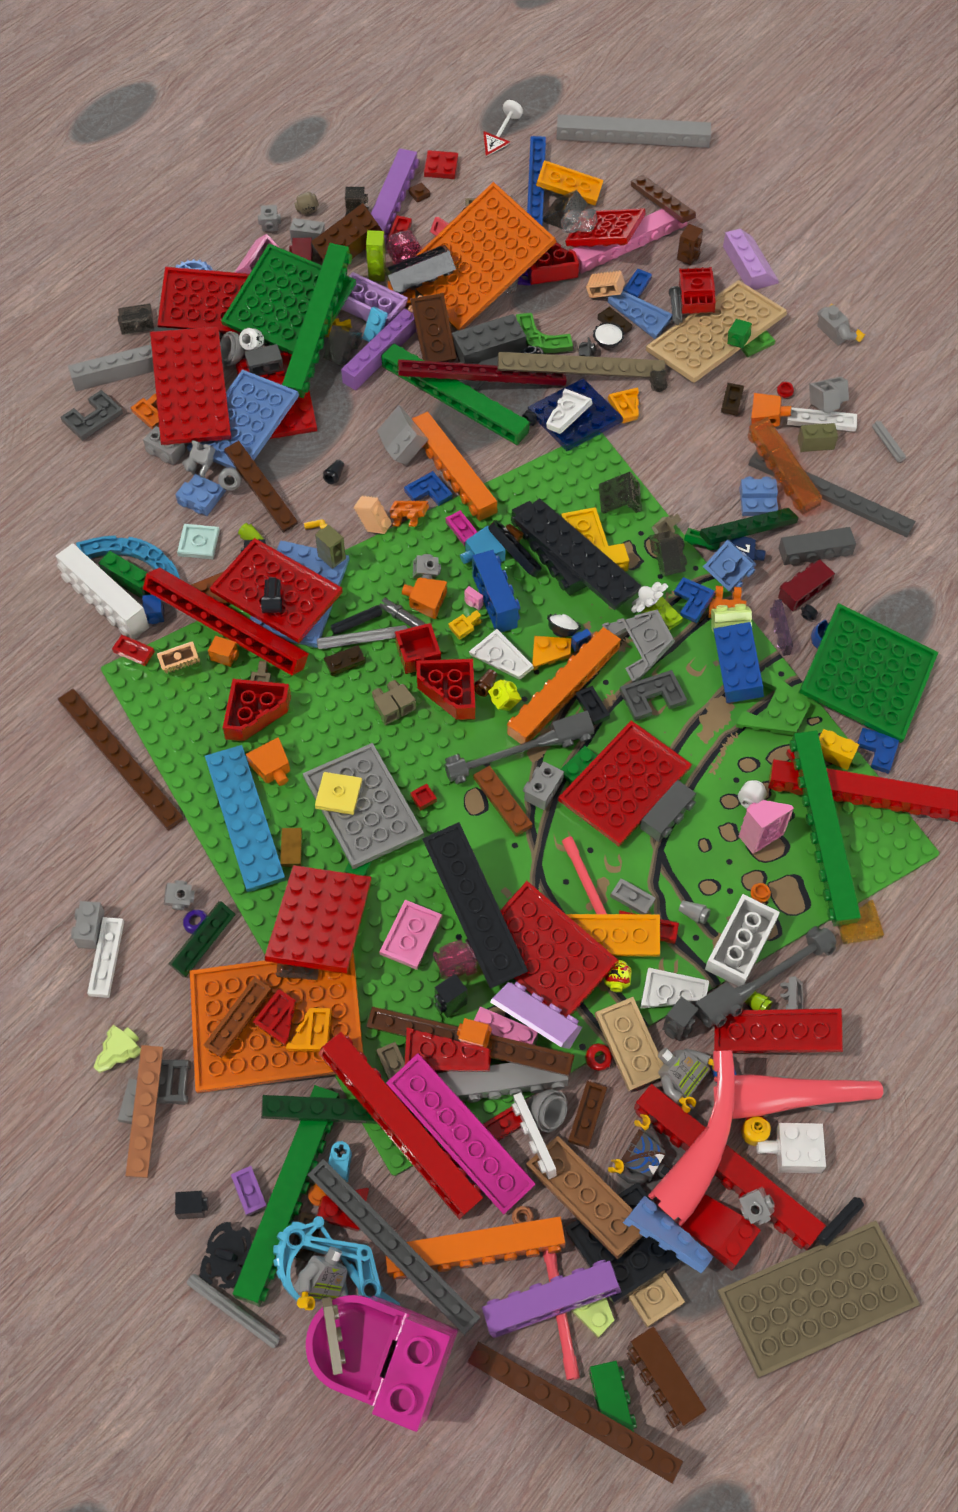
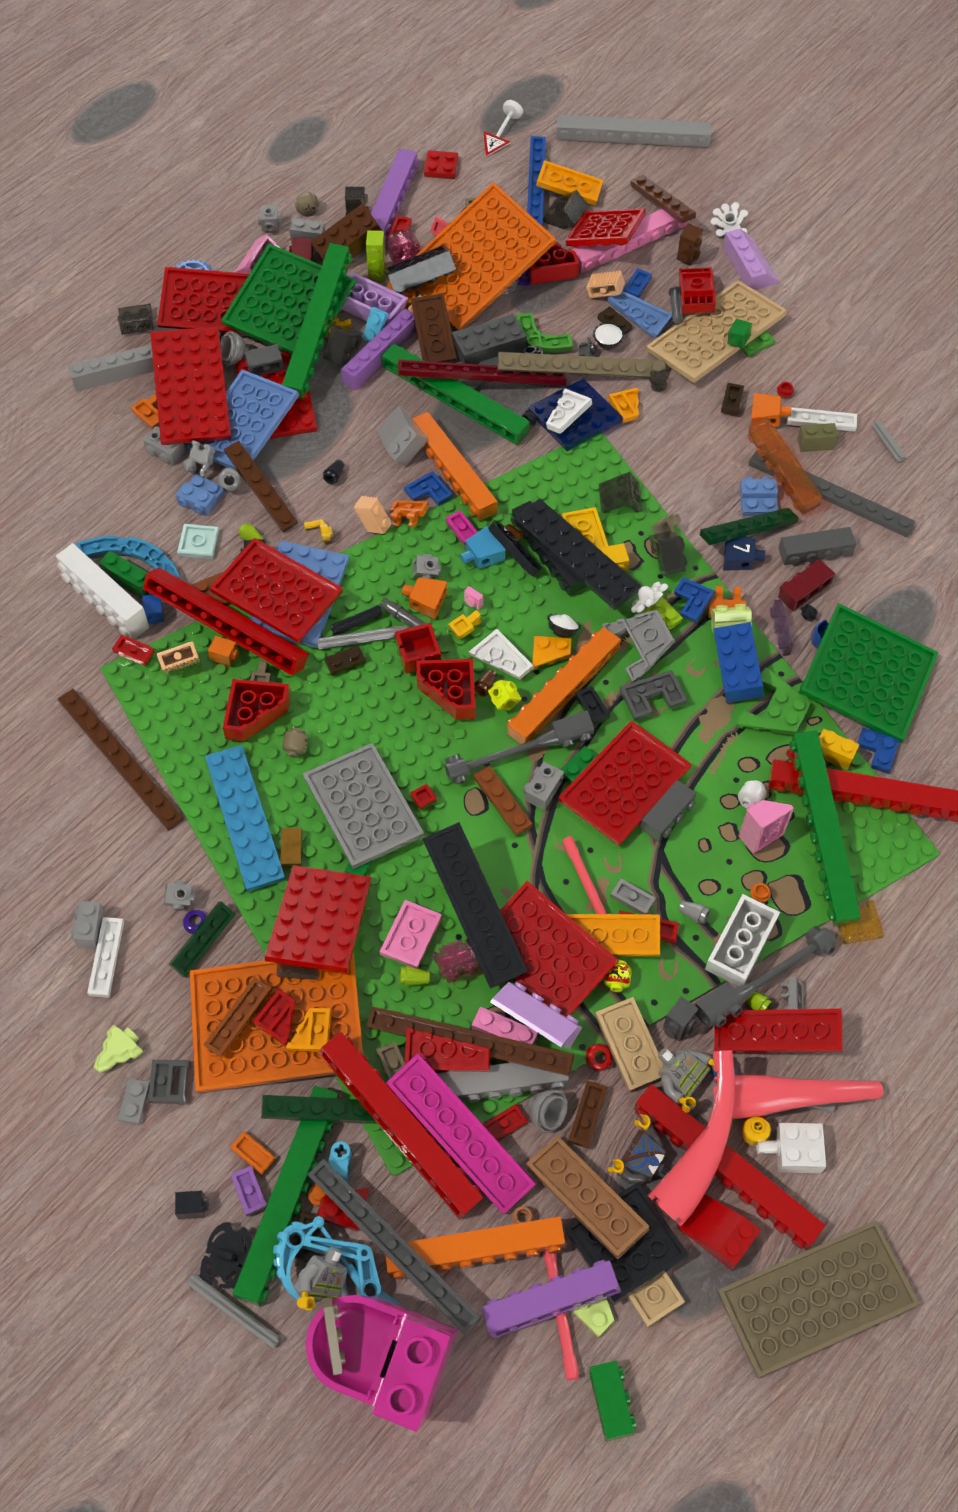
(105, 412): dark grey plate -> none
(144, 1111): nougat plate -> none
(251, 339): white head -> none
(253, 1153): none -> orange tile
(270, 762): orange torso -> none
(272, 596): black piece -> none
(295, 742): none -> dark tan head
(330, 546): olive brick -> none
(338, 793): light yellow plate -> none
(394, 703): dark tan hips -> none
(413, 976): none -> lime cone
(419, 192): reddish brown plate -> none
(450, 996): black brick -> none
(474, 1032): orange brick -> none
(496, 592): blue brick -> none
(536, 1144): white plate -> none
(576, 1412): reddish brown plate -> none
(579, 220): clear brick -> none
(579, 639): blue plate -> none
(665, 1378): reddish brown brick -> none
(666, 988): white wing -> none
(670, 1235): medium blue wing -> none
(692, 537): green plate -> none
(729, 219): none -> white animal
(730, 566): medium blue plate -> none
(752, 1200): light grey brick -> none
(829, 393): light grey brick -> none
(836, 325): light grey torso -> none
(840, 1221): black axle -> none

